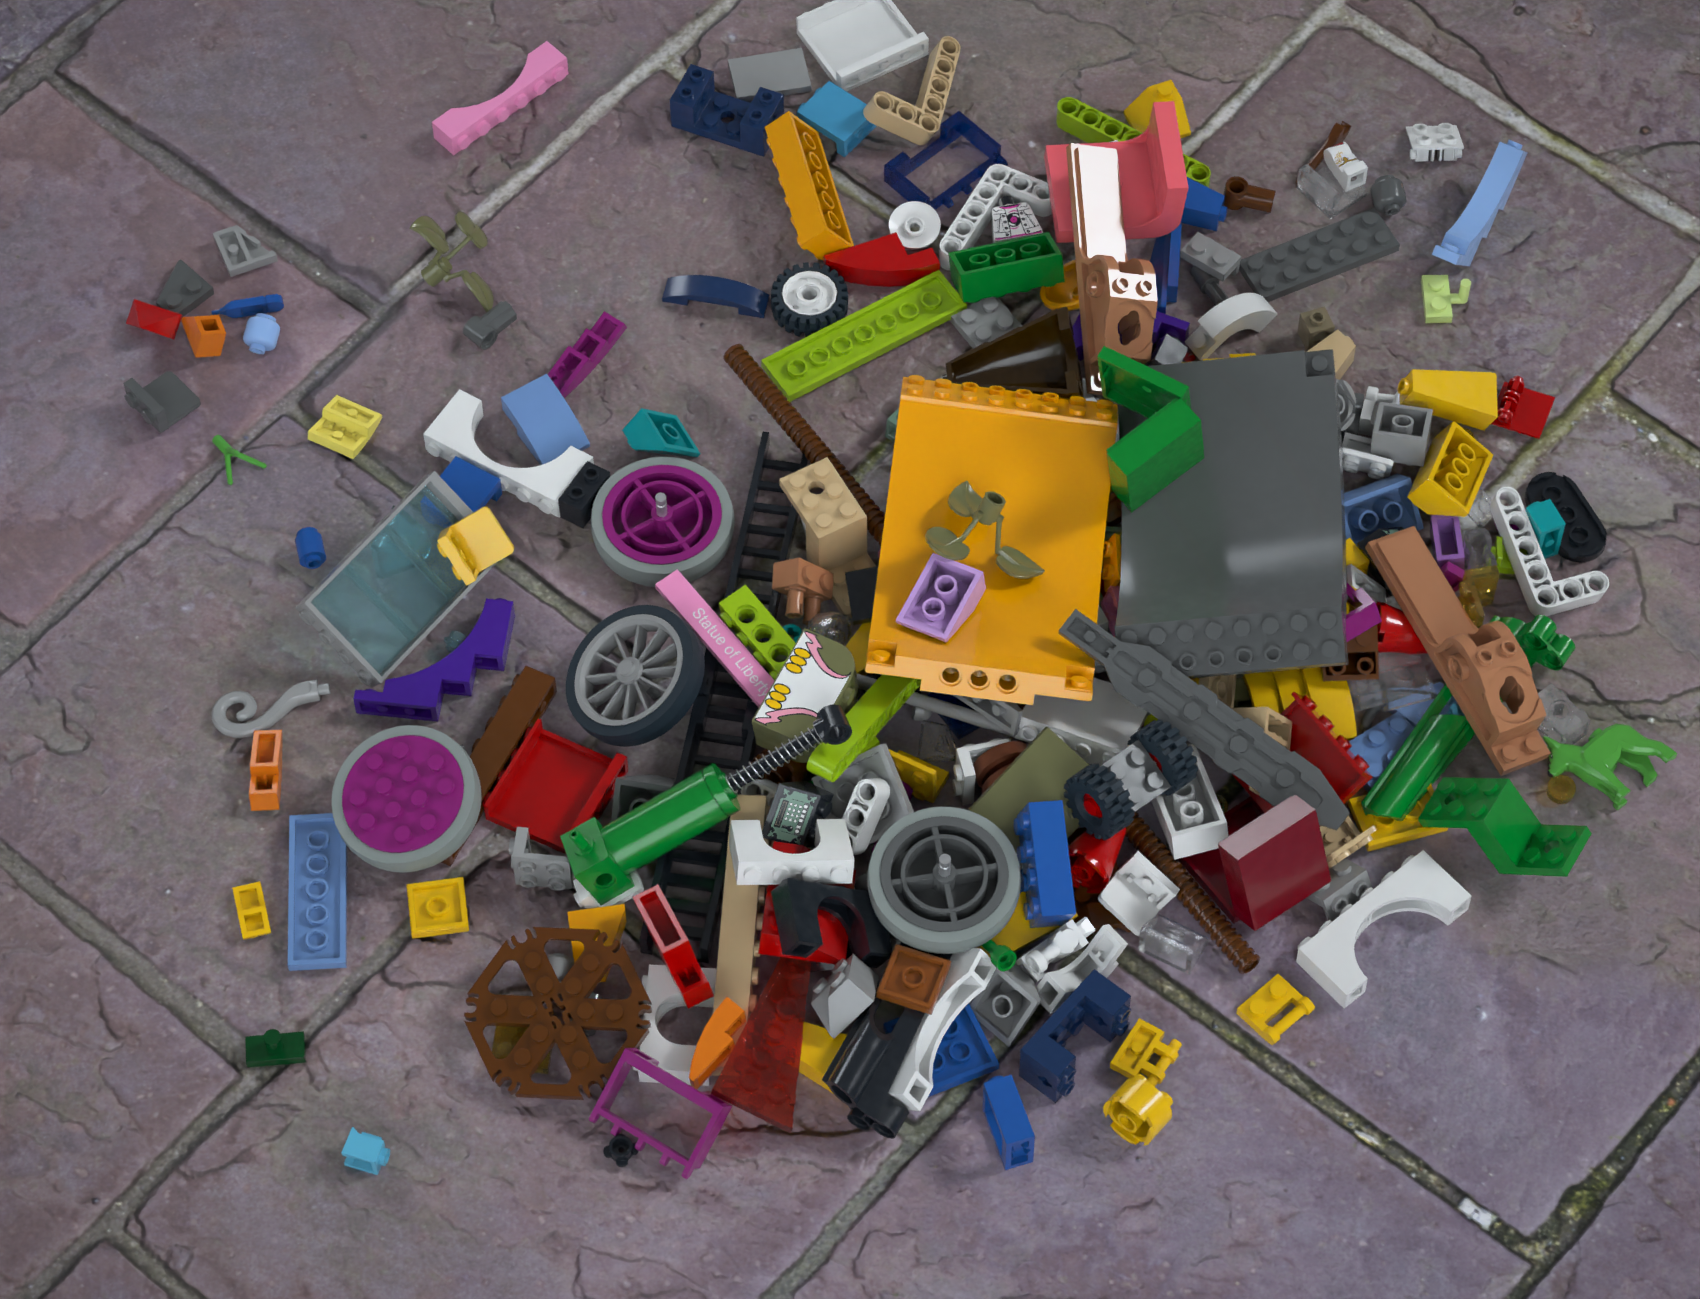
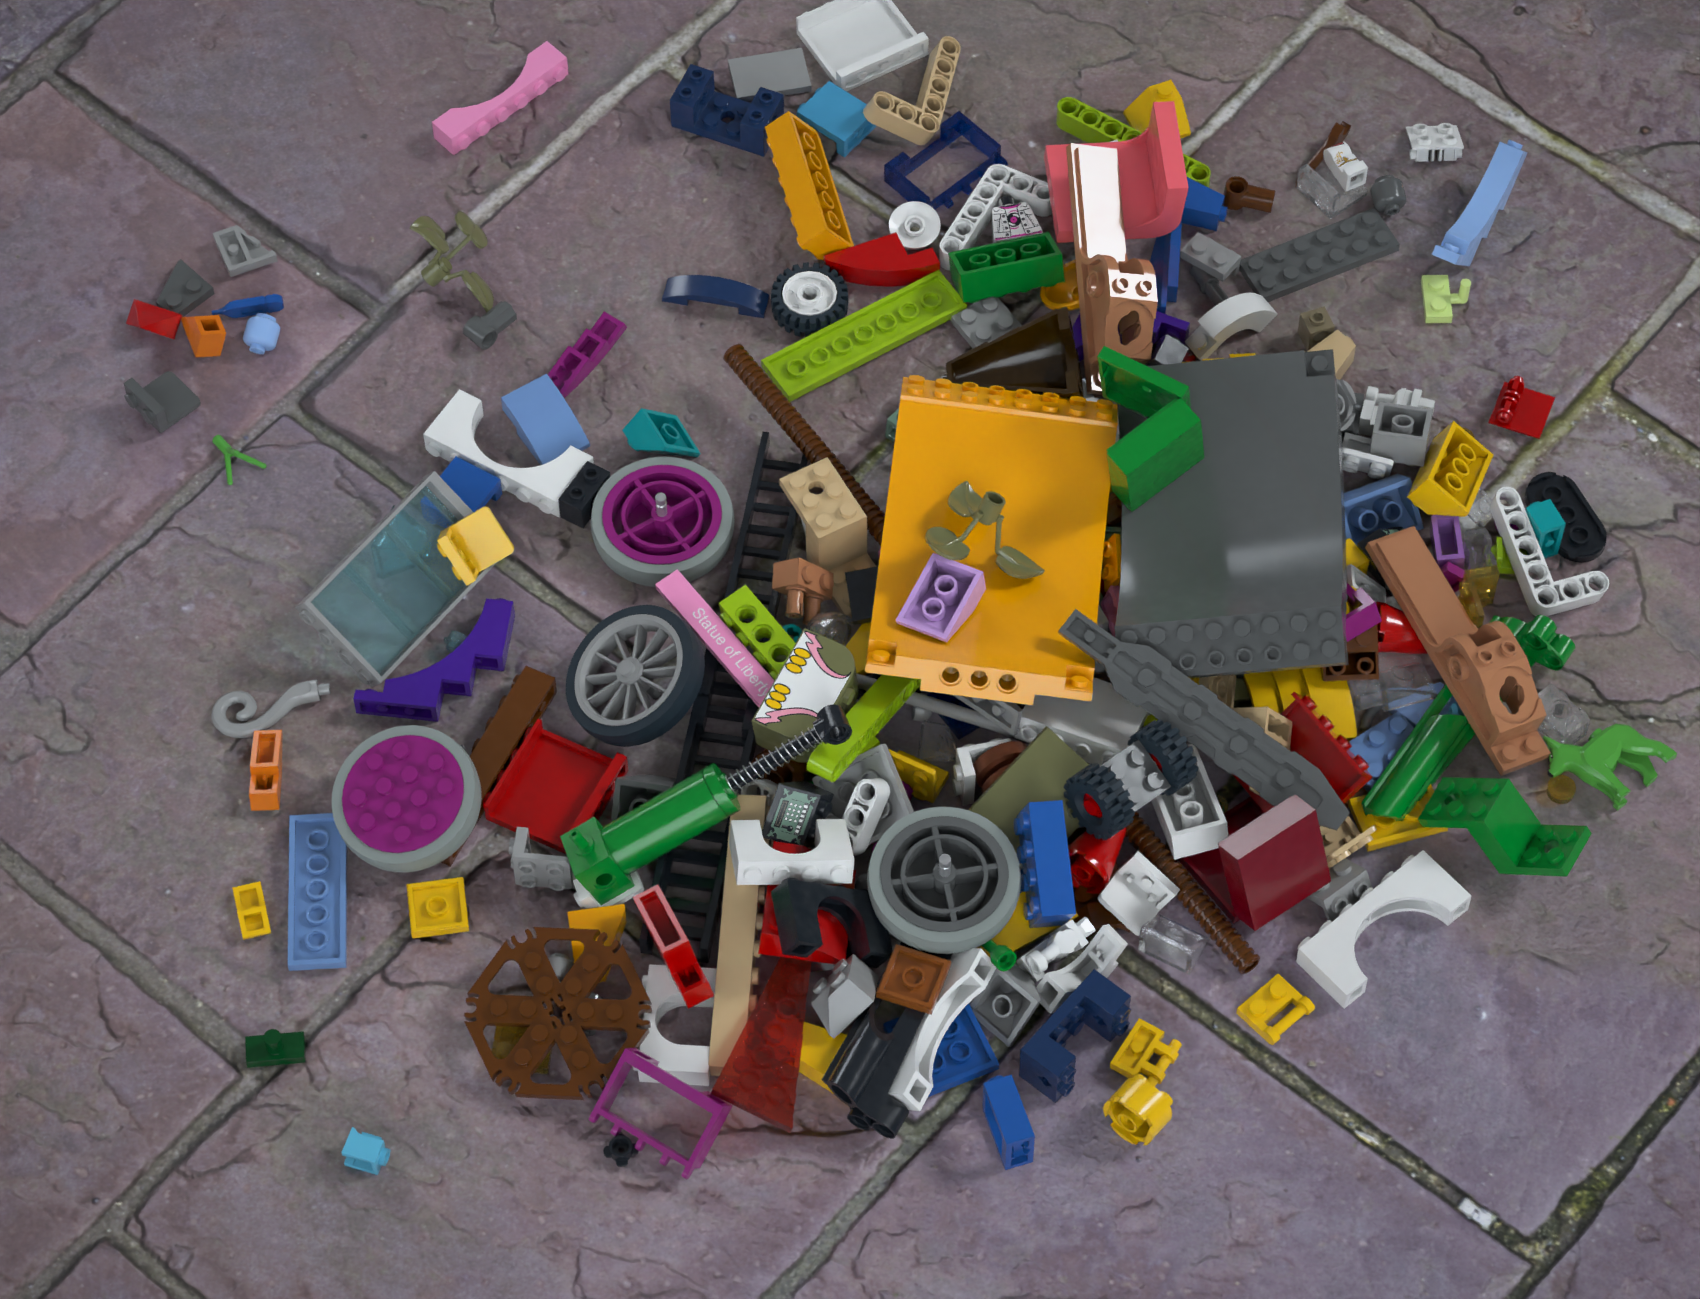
(310, 548): blue brick -> none
(344, 427): light yellow slope -> none
(716, 1041): orange slope -> none
(1453, 395): yellow slope -> none

